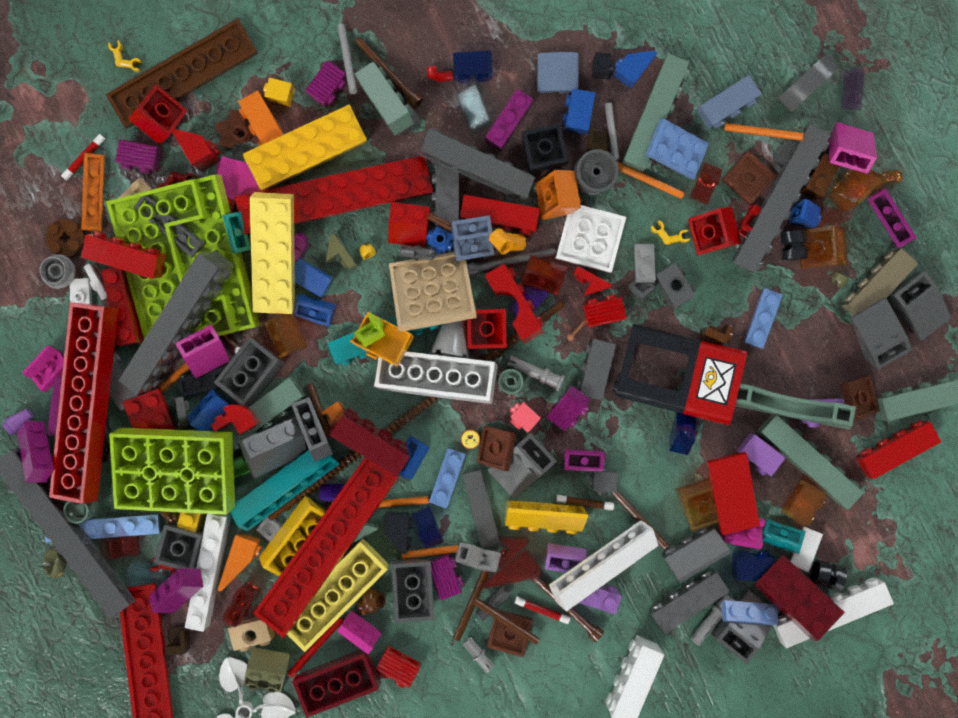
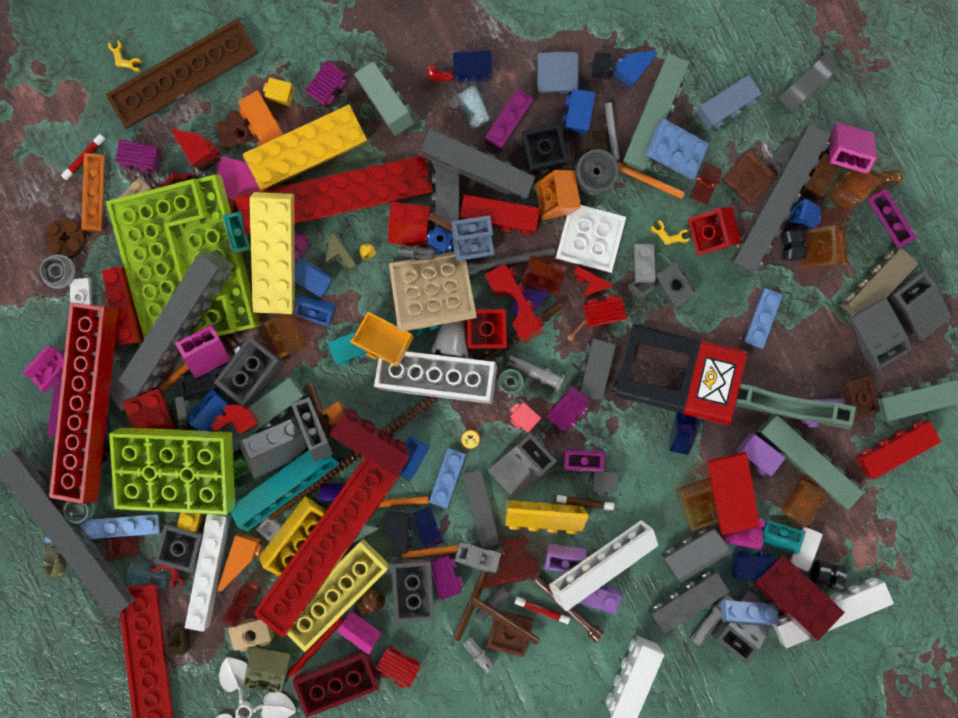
(13, 423): medium lavender cone -> none
(34, 452): magenta brick -> none
(97, 281): white plate -> none
(123, 255): red brick -> none
(157, 114): red slope -> none
(170, 517): reddish brown arm -> none
(176, 590): magenta brick -> none
(181, 229): dark grey tile -> none
(347, 59): light grey bar -> none
(370, 332): lime bracket -> none
(411, 98): reddish brown piece -> none
(496, 448): copper tile -> none
(507, 242): light orange piece -> none
(638, 517): reddish brown bar -> none
(713, 333): reddish brown bracket -> none
(752, 211): red arm -> none
(764, 131): orange bar -> none
(840, 279): olive hinge -> none
(853, 89): clear purple hinge -> none

